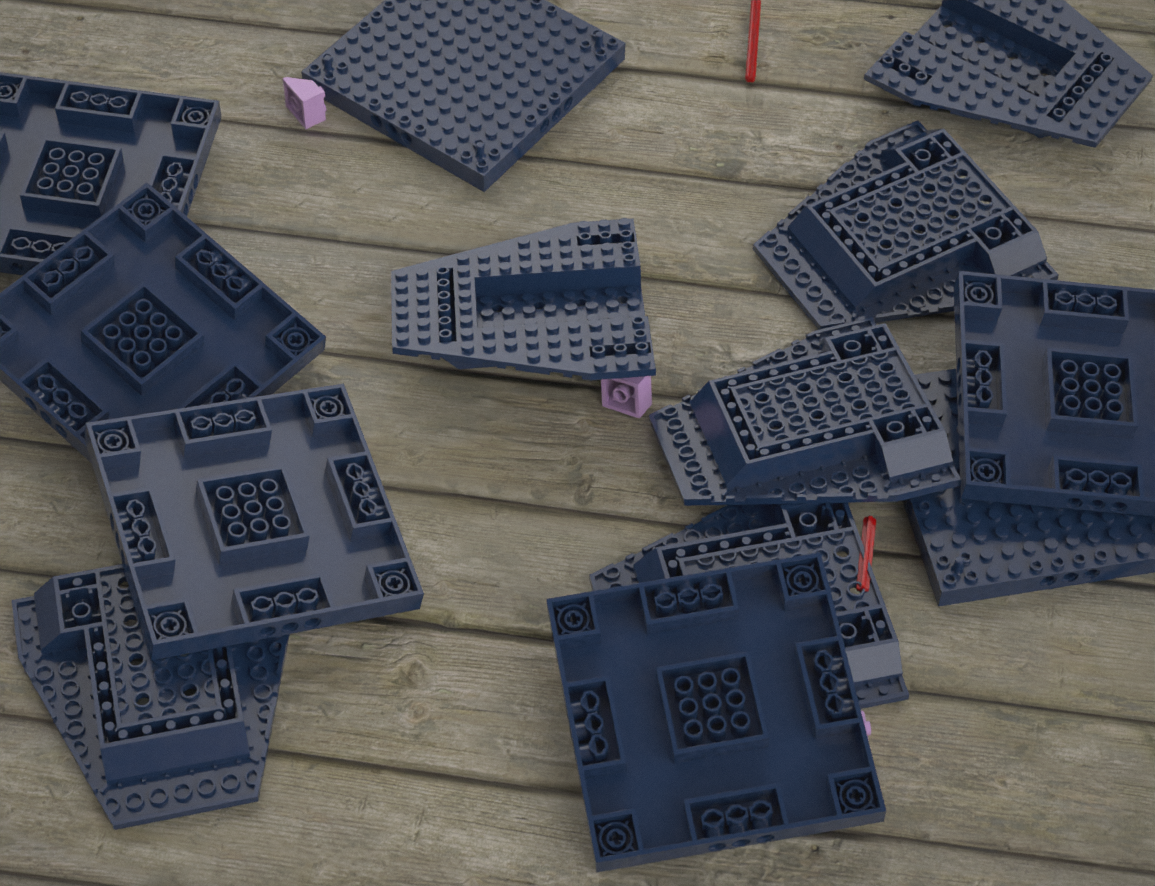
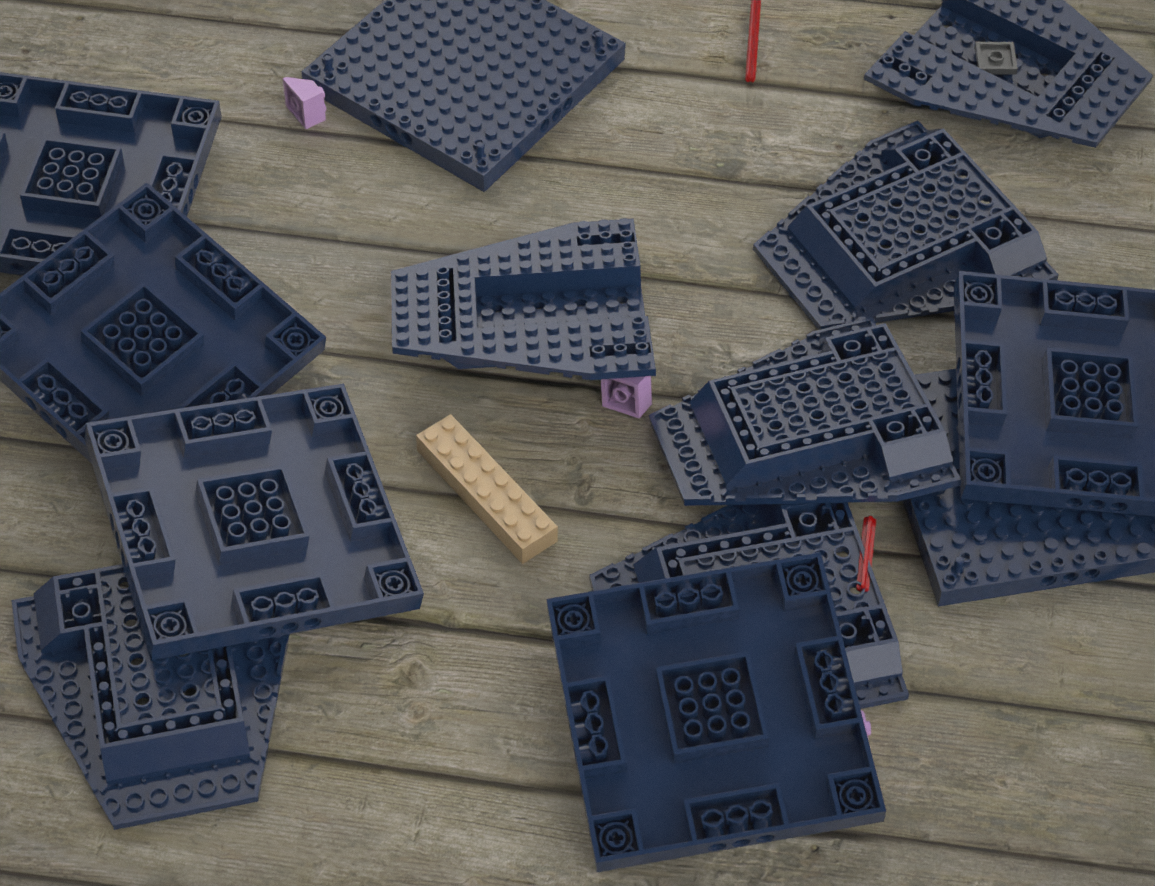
(487, 489): none -> tan brick
(996, 57): none -> dark grey plate

